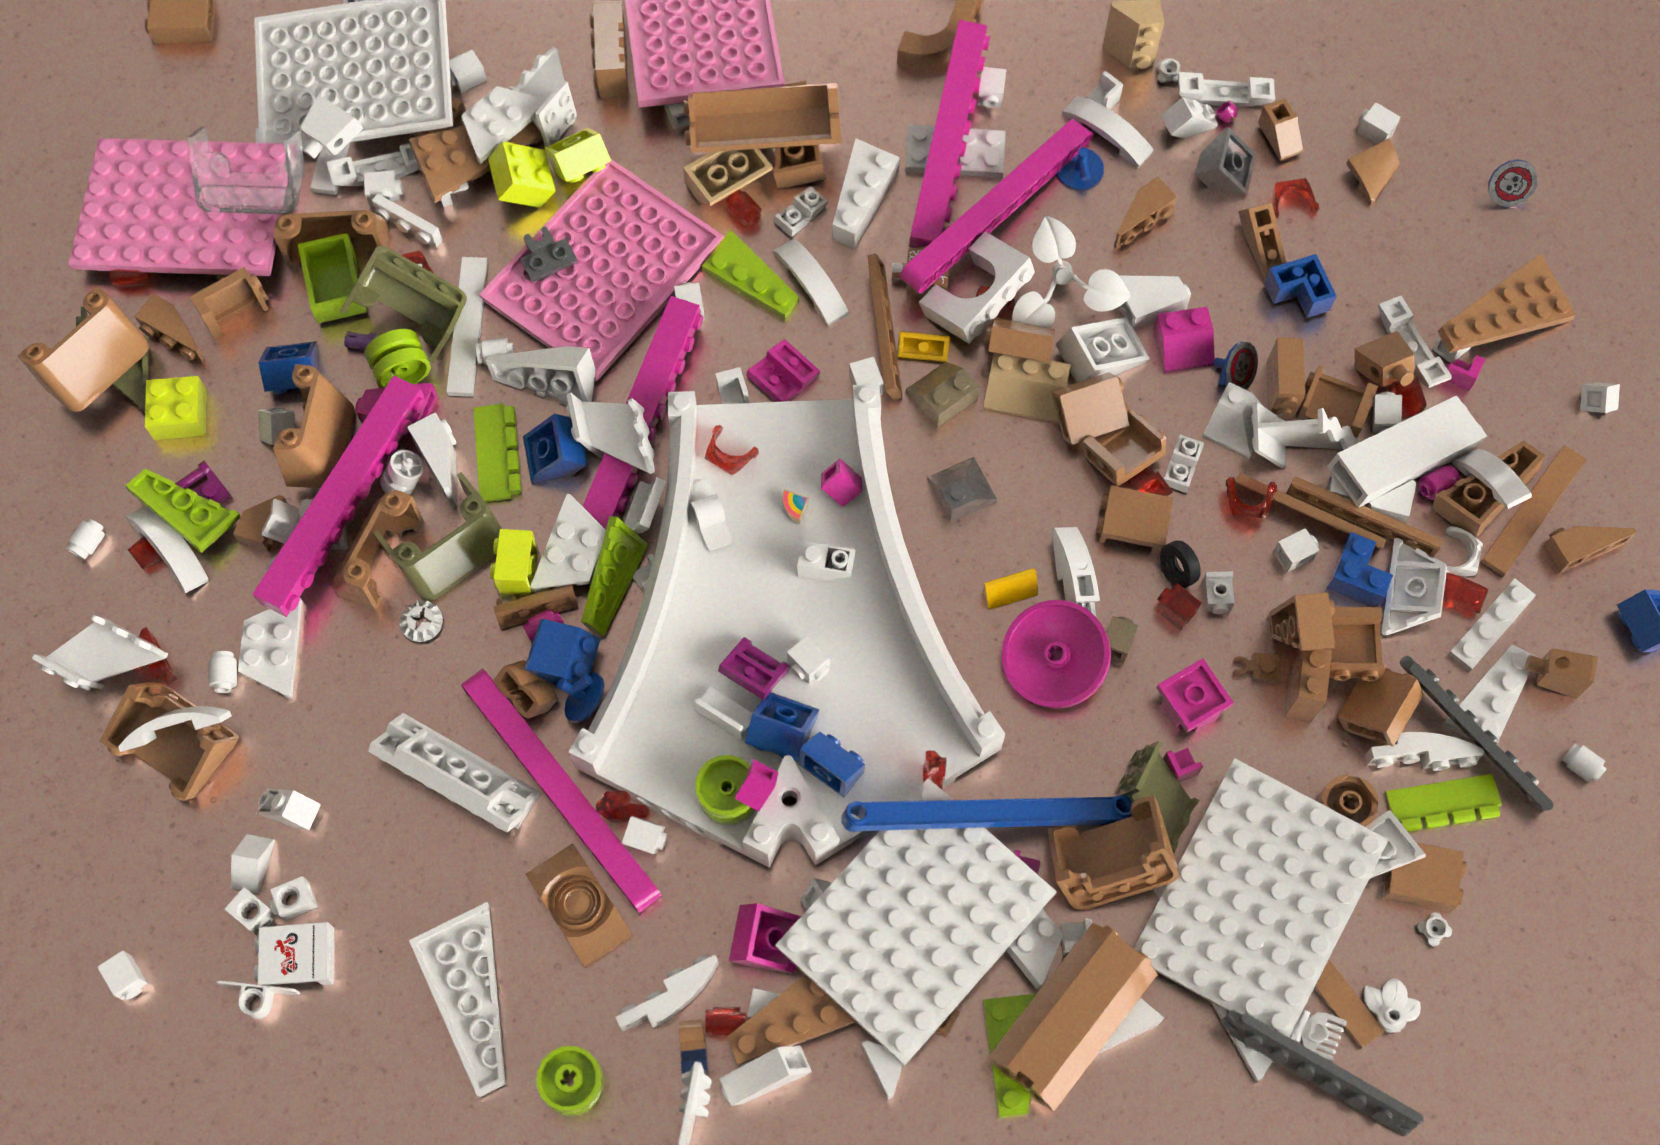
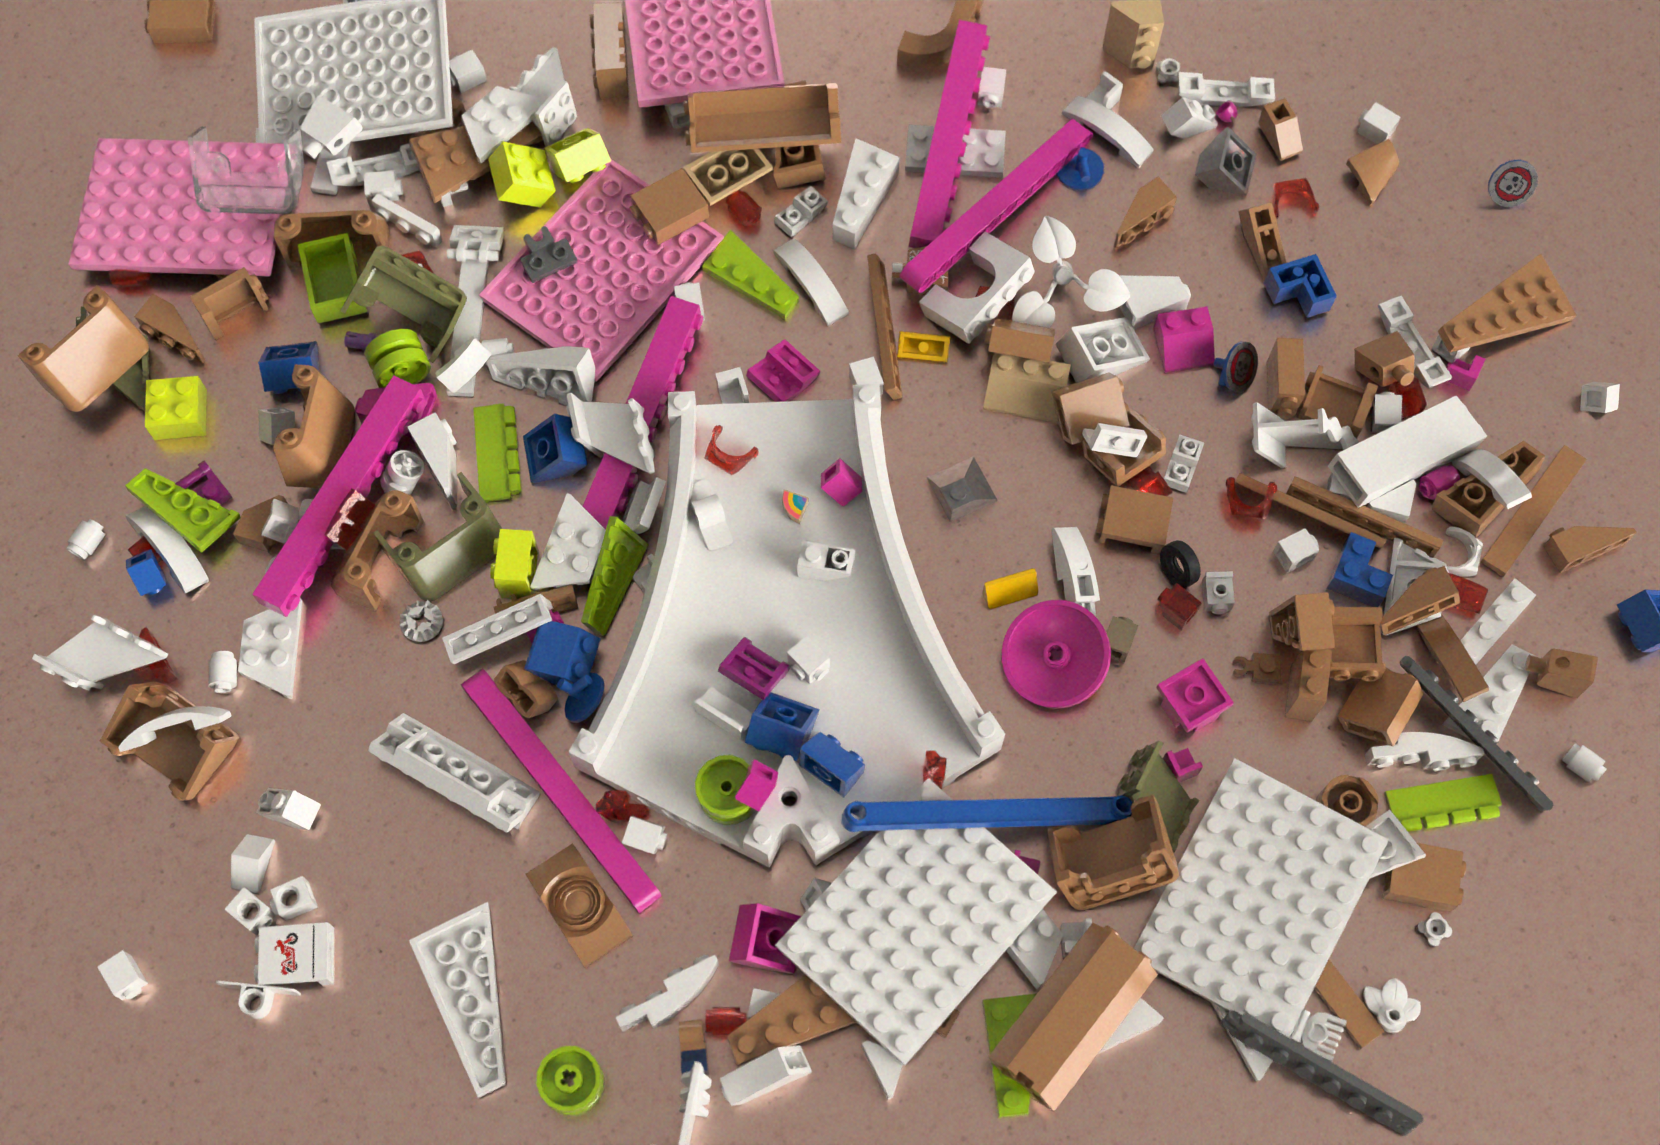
(146, 573): none -> blue brick
(347, 519): none -> clear red slope
(464, 366): none -> white slope
(475, 237): none -> white plate
(498, 628): none -> white fence
(669, 206): none -> medium nougat brick
(944, 392): dark tan slope -> none
(1115, 439): none -> white panel
(1232, 421): white slope -> none
(1425, 597): none -> medium nougat slope
(1453, 658): none -> medium nougat slope

